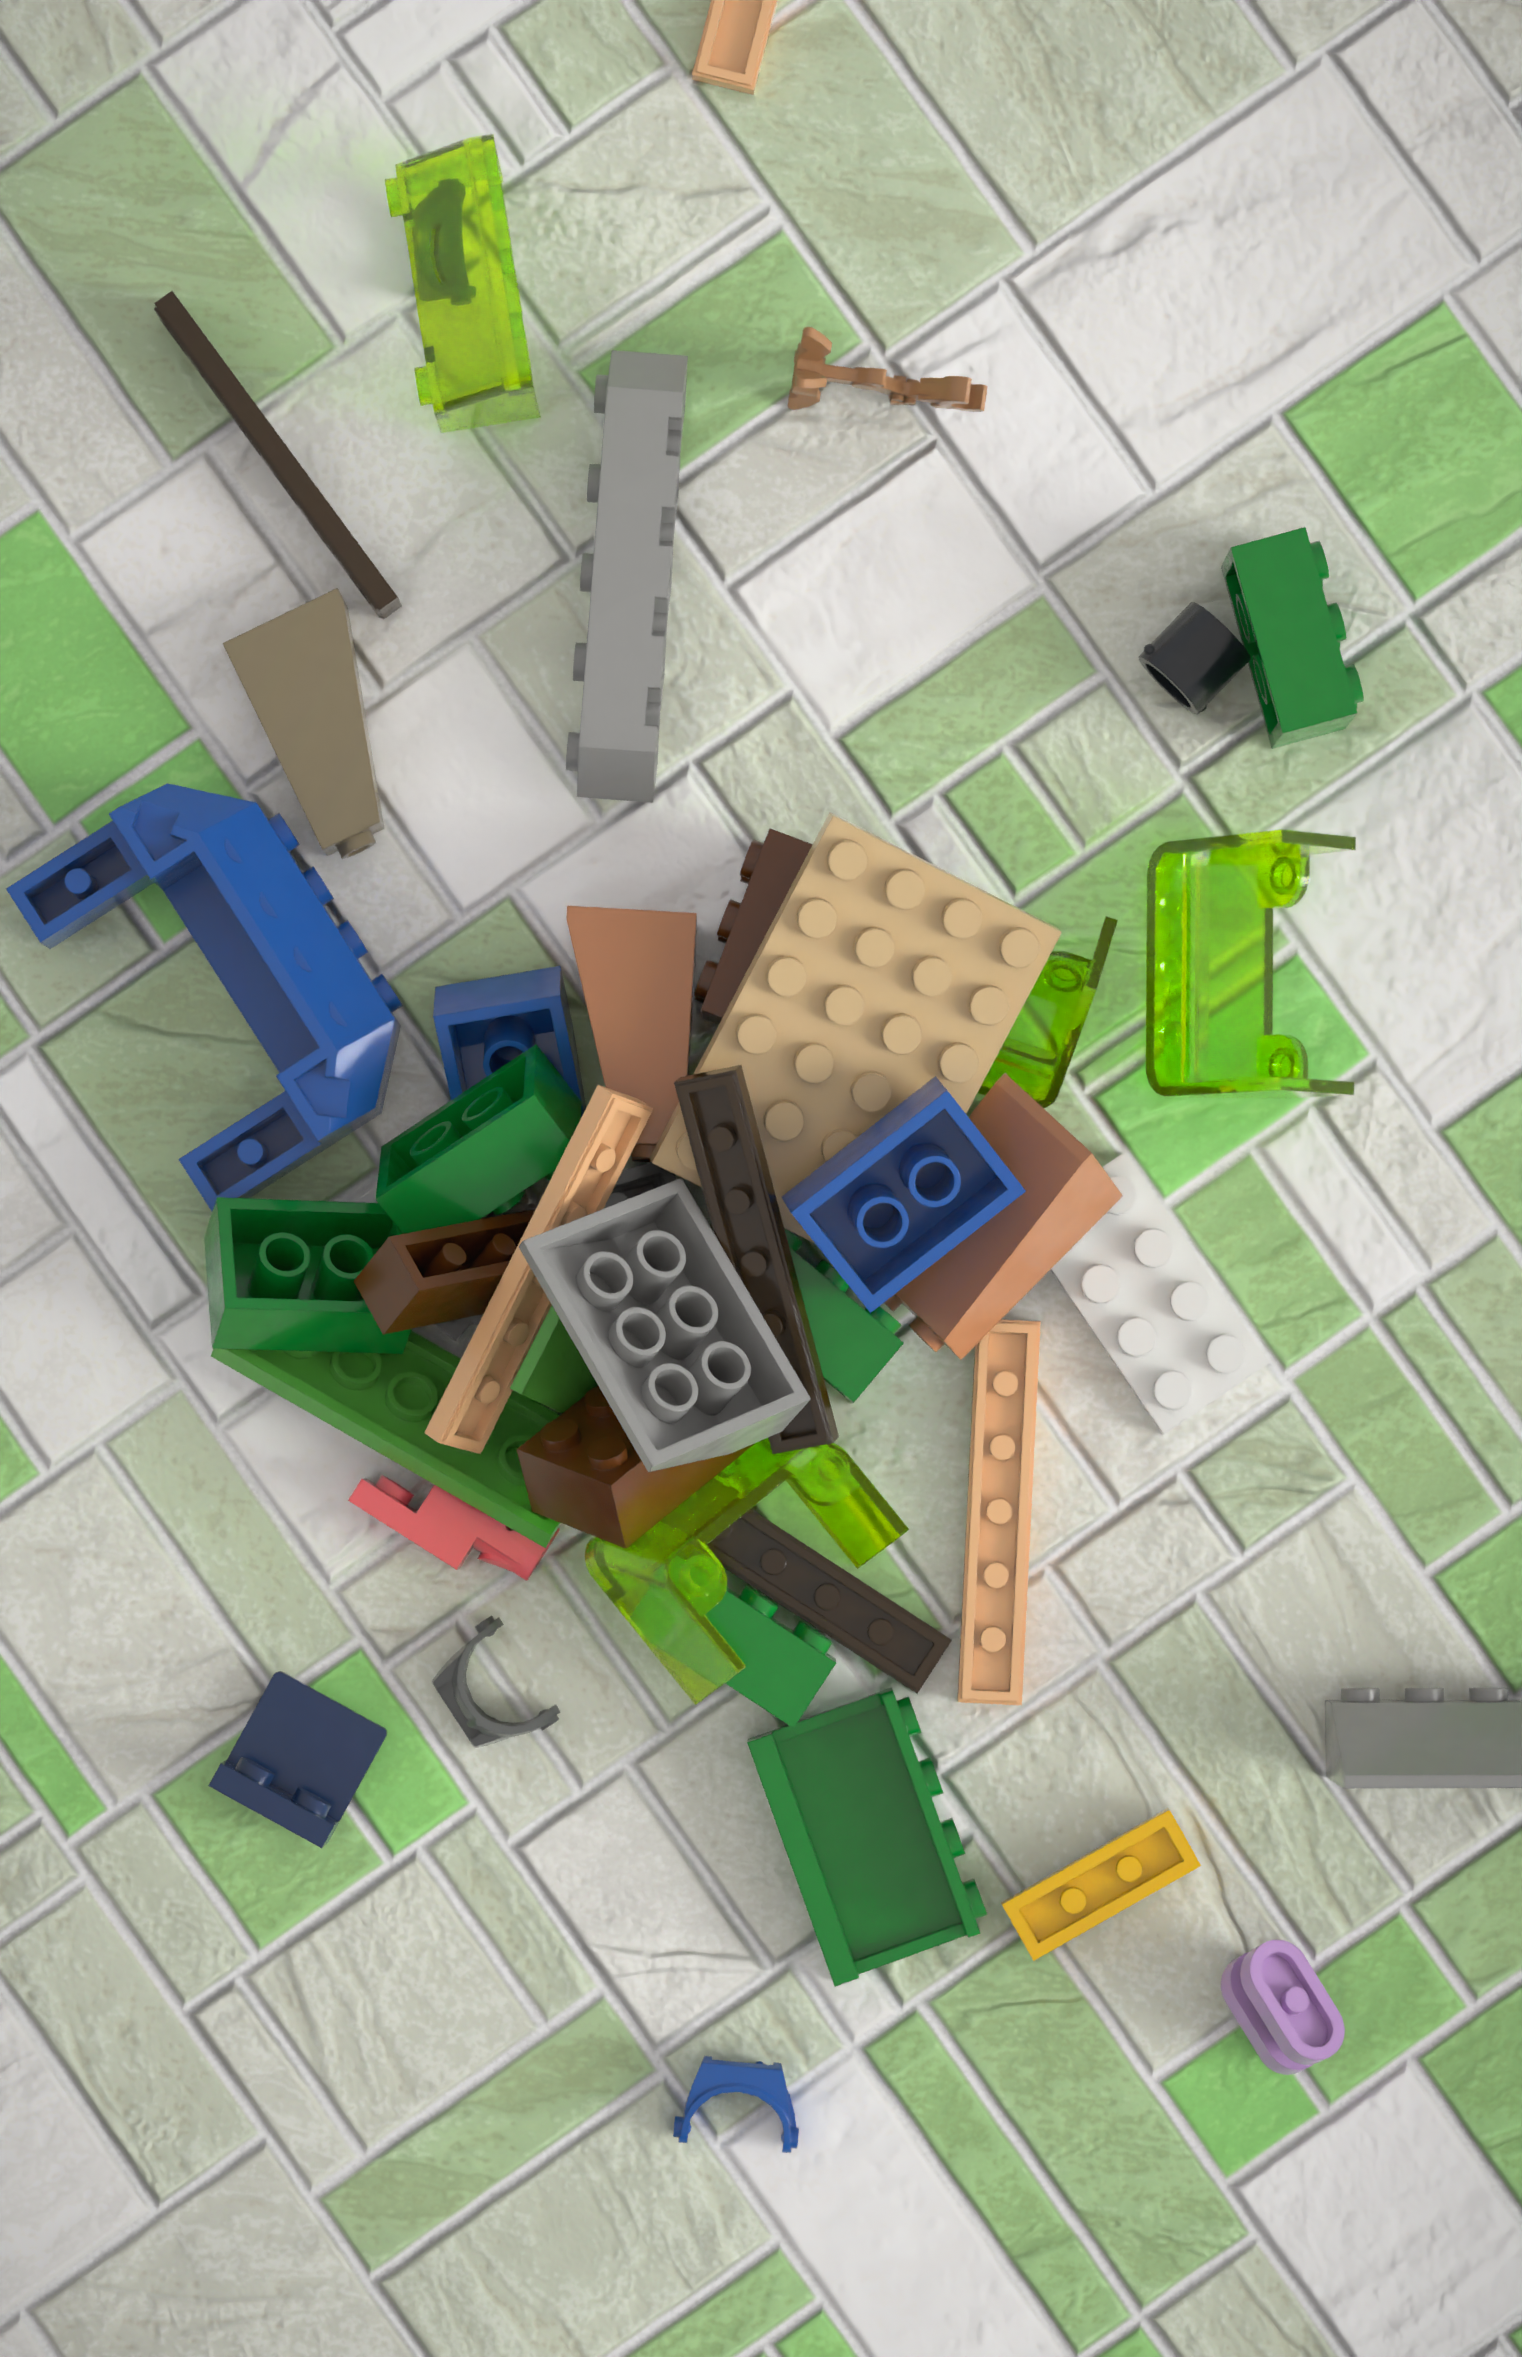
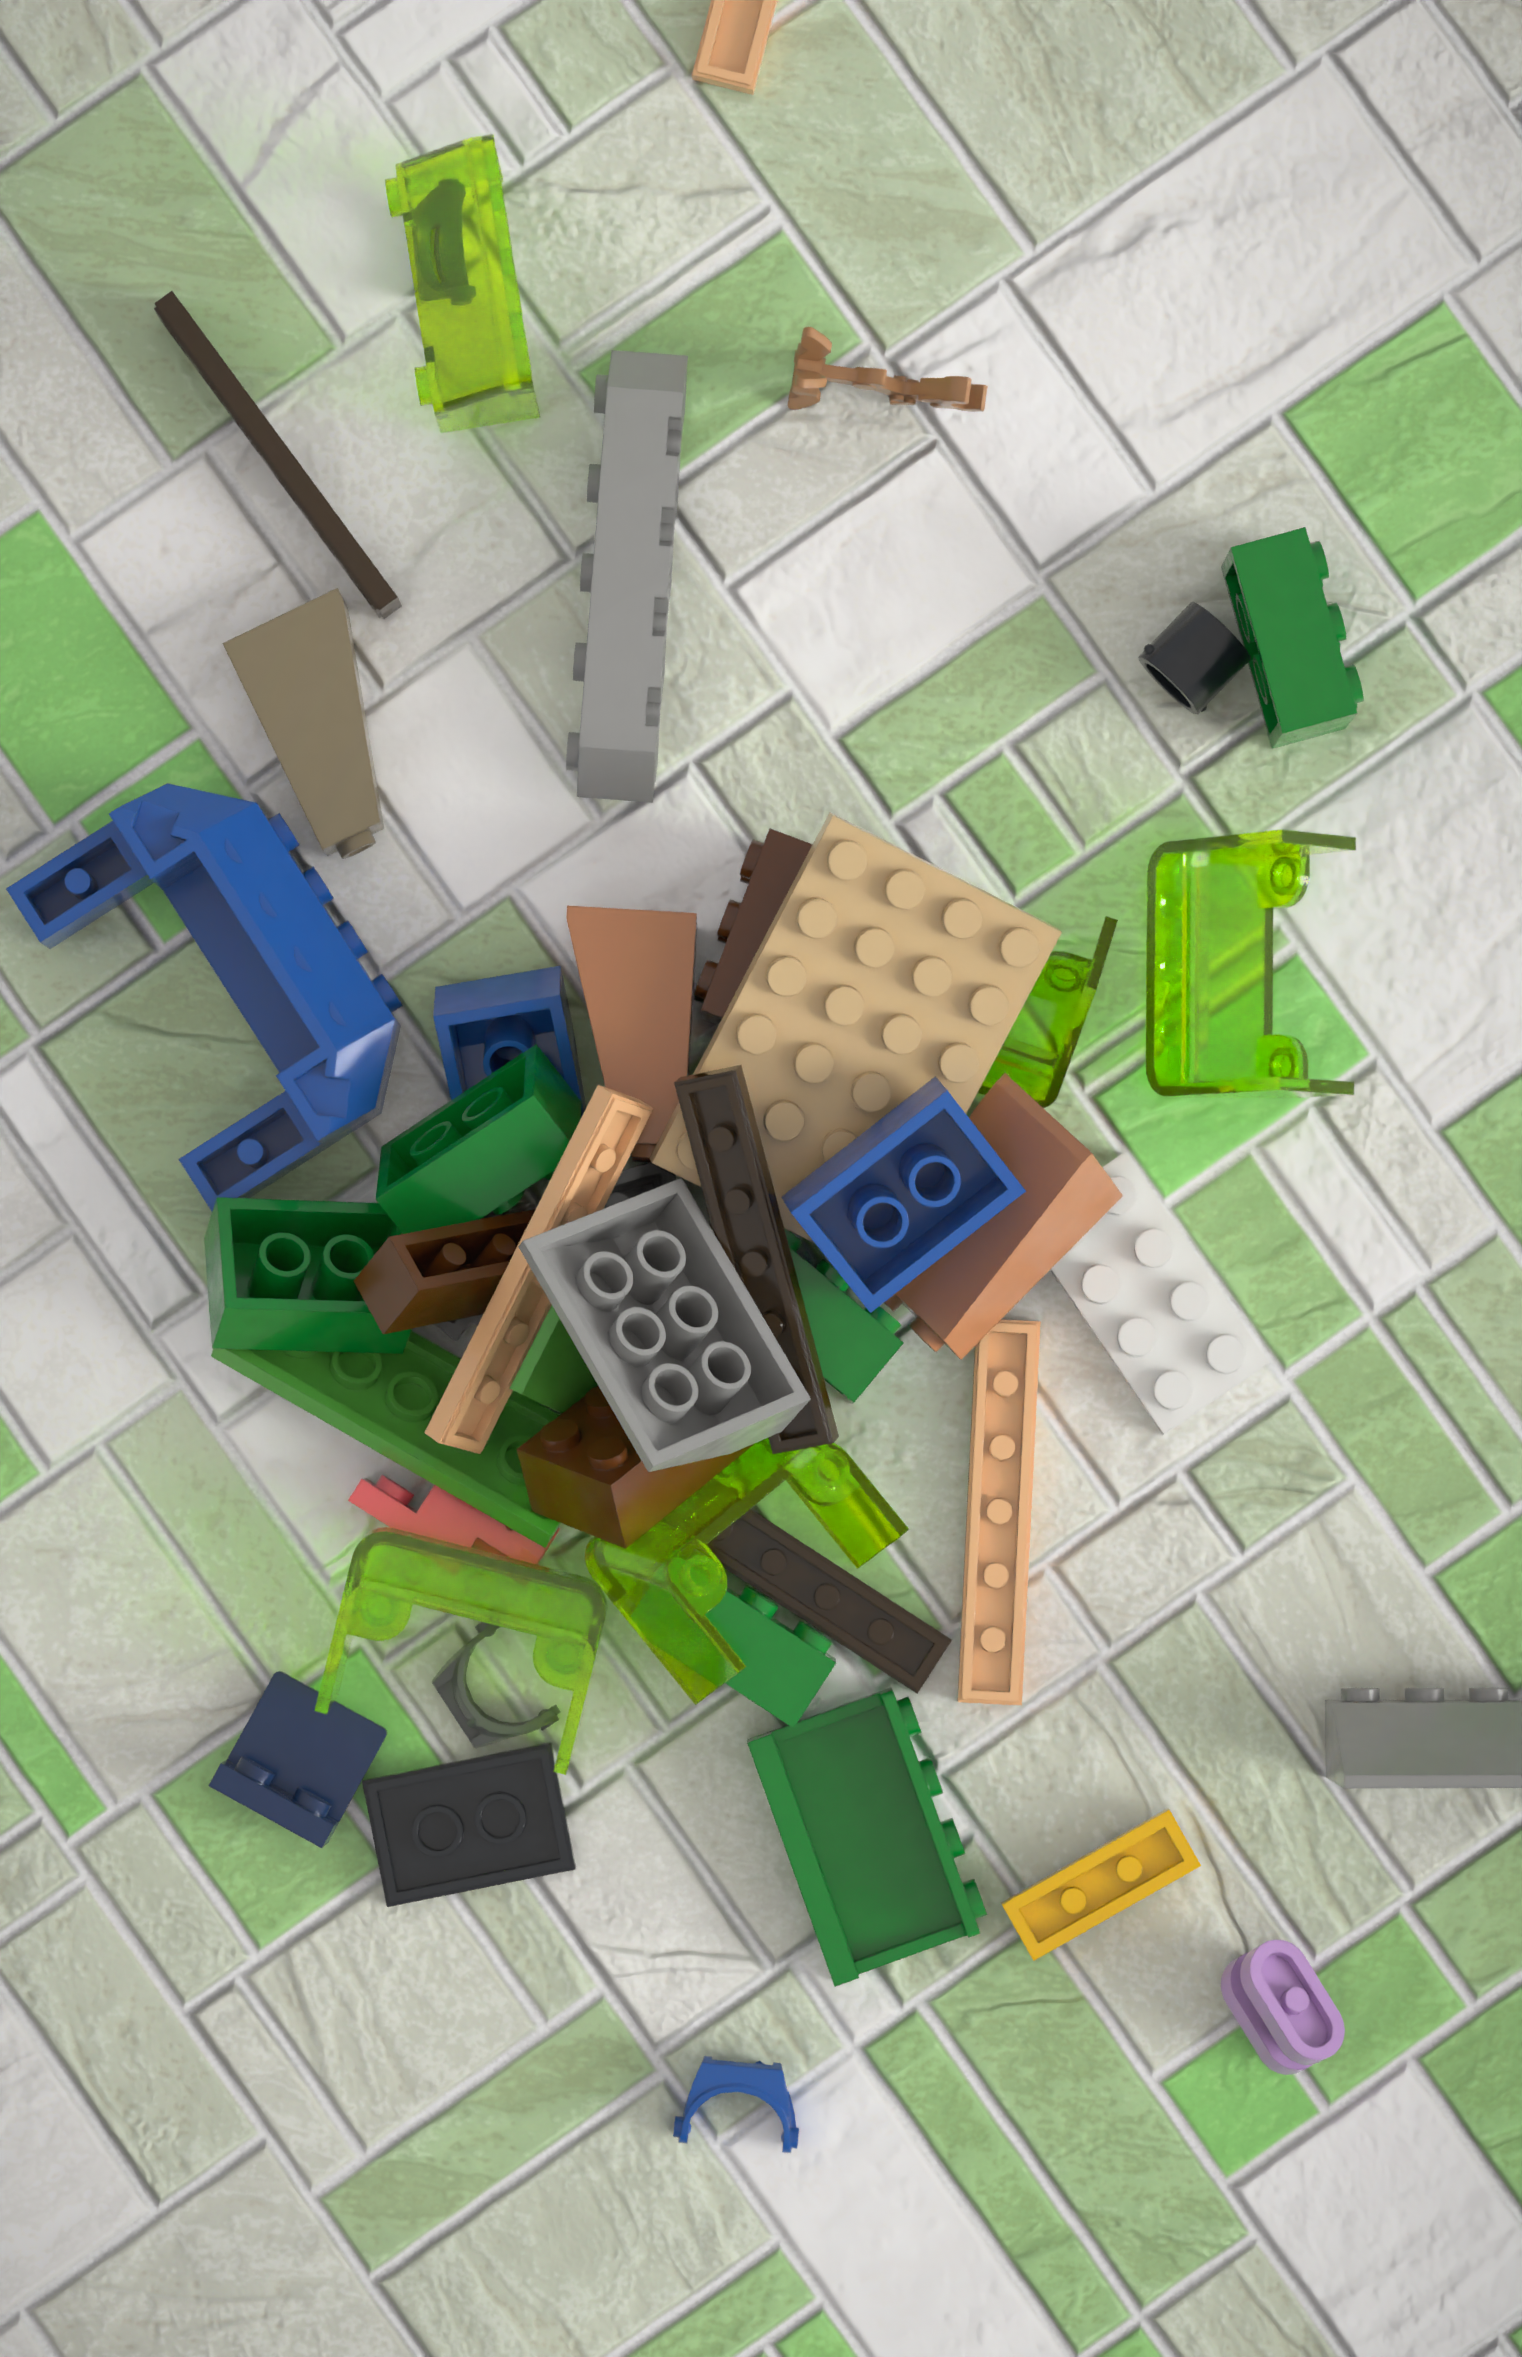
(403, 1568): none -> clear neon green windscreen
(469, 1824): none -> black tile

